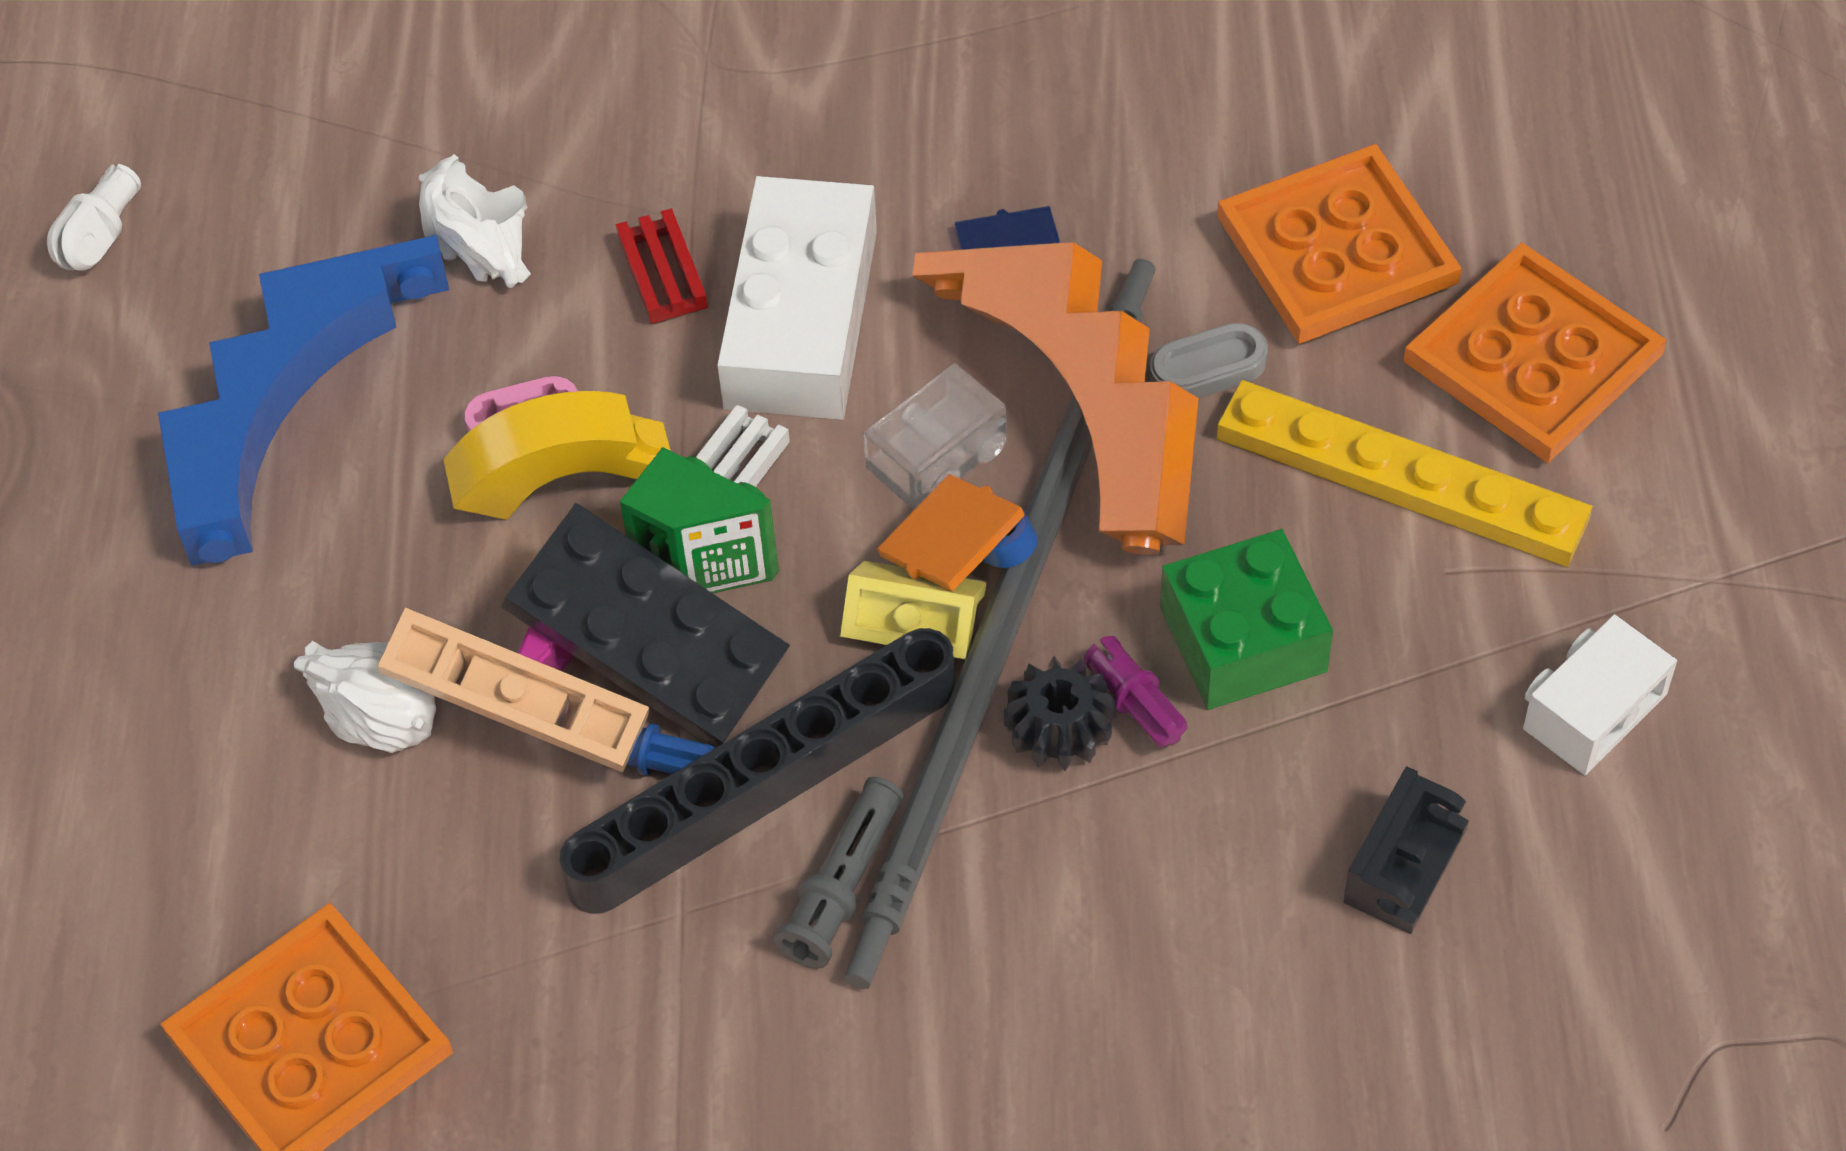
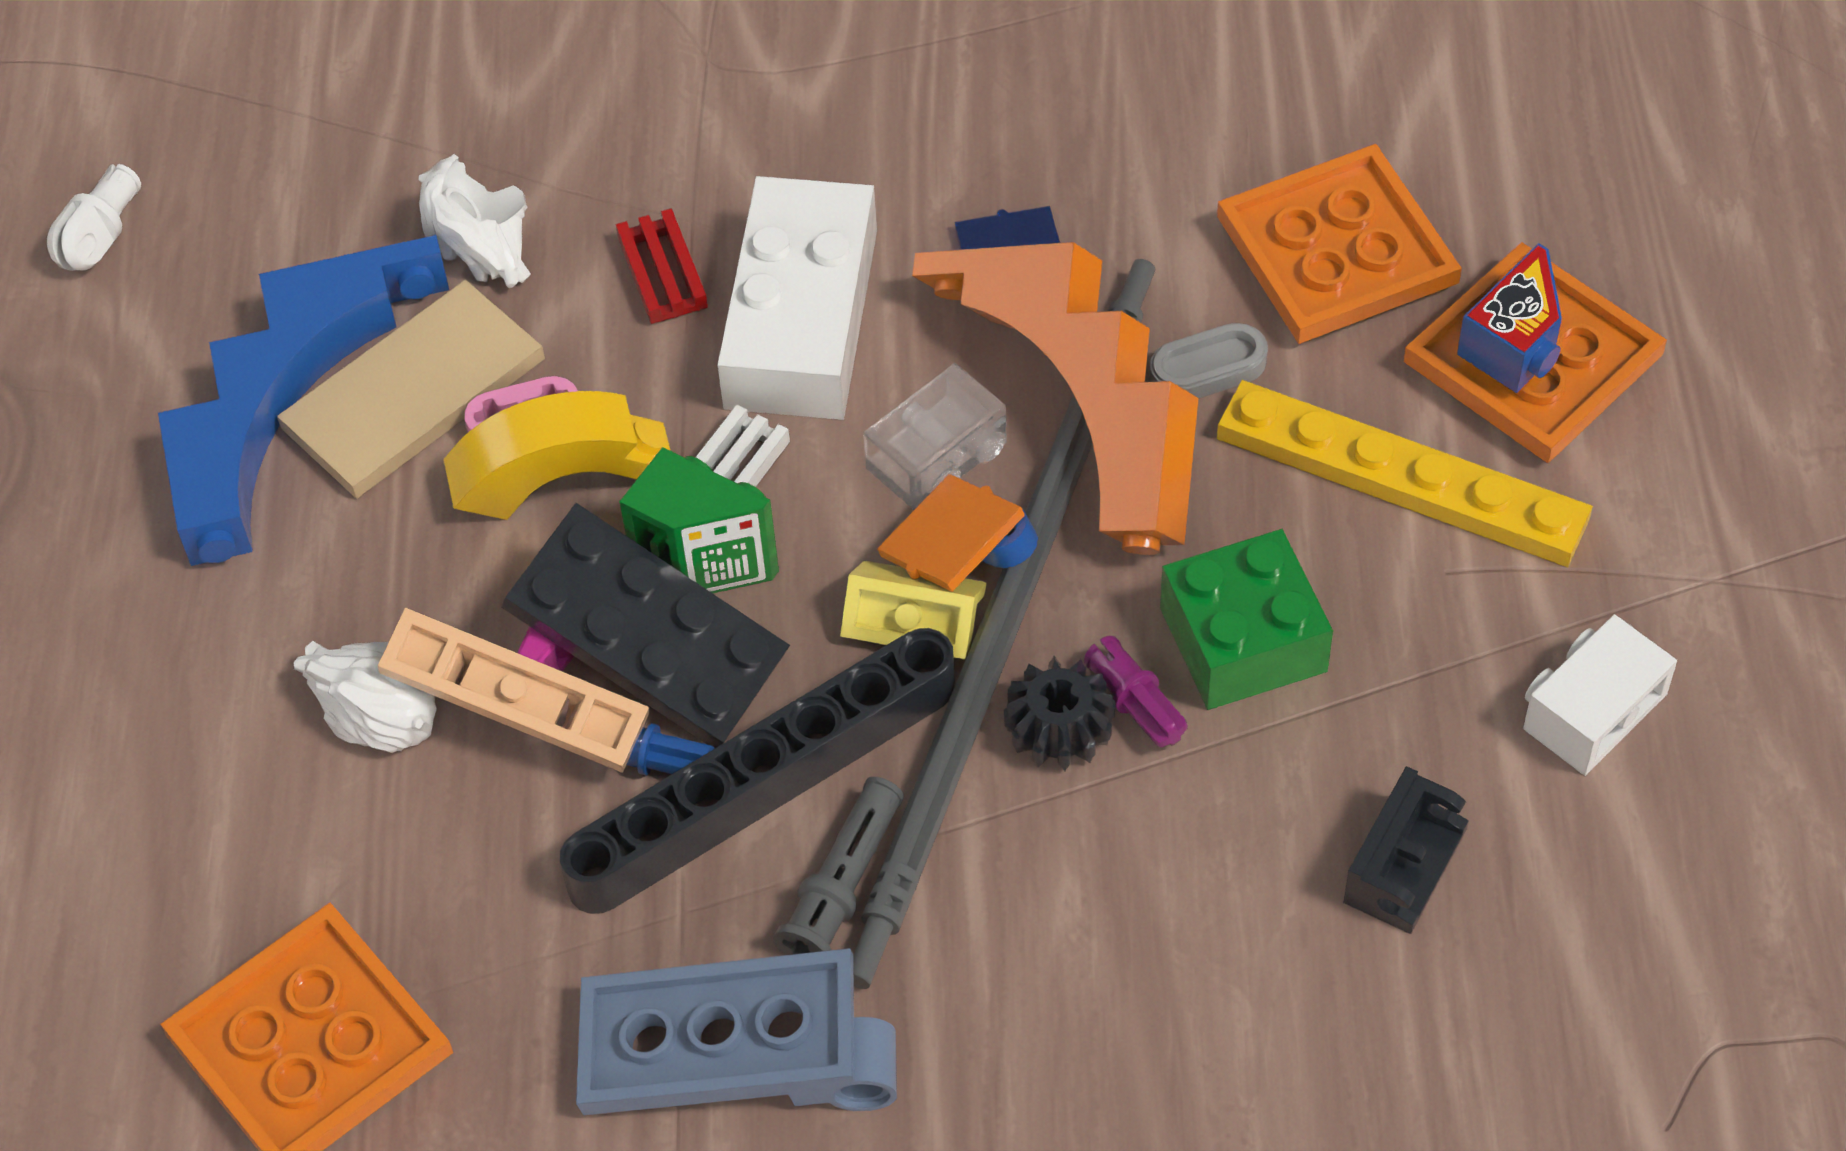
(410, 388): none -> tan tile
(824, 1061): none -> sand blue hinge
(1515, 324): none -> slope

